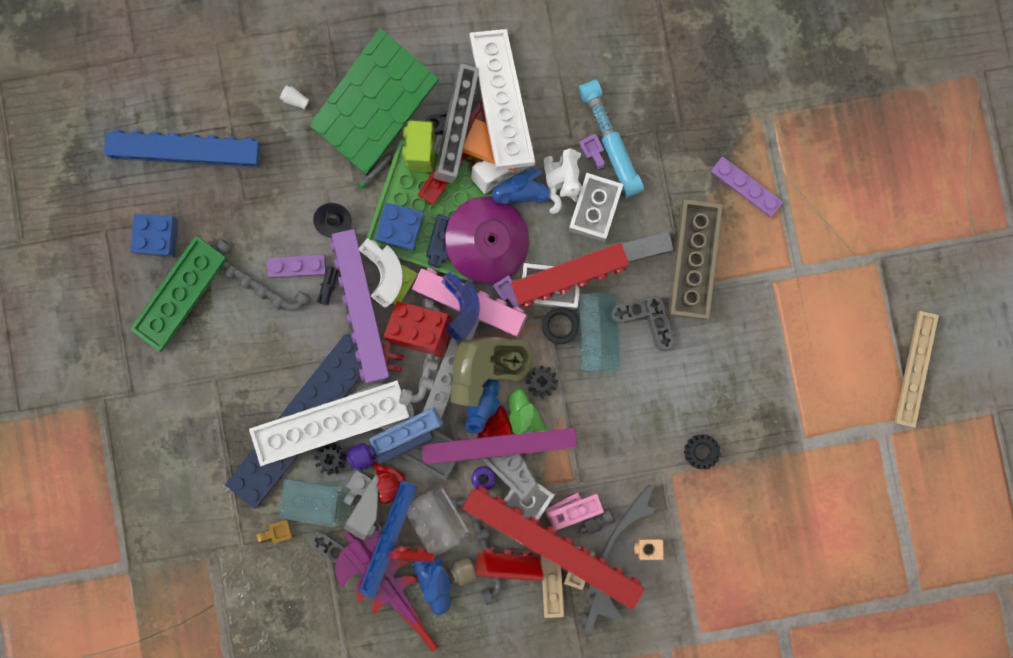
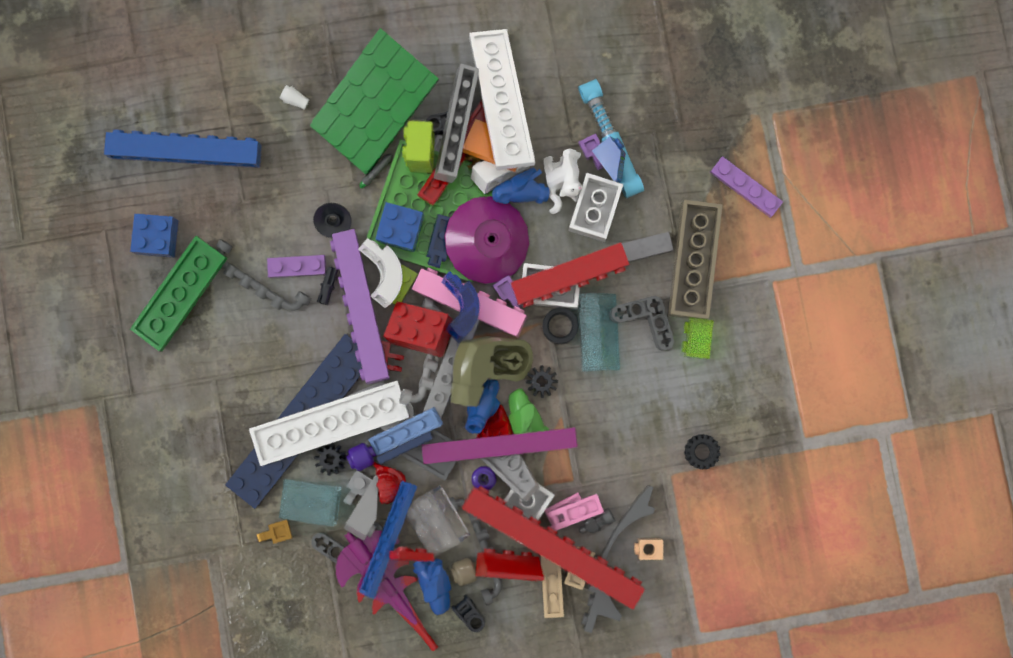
(468, 613): none -> black piece
(611, 157): none -> slope
(697, 338): none -> clear neon green brick
(916, 369): tan plate -> none

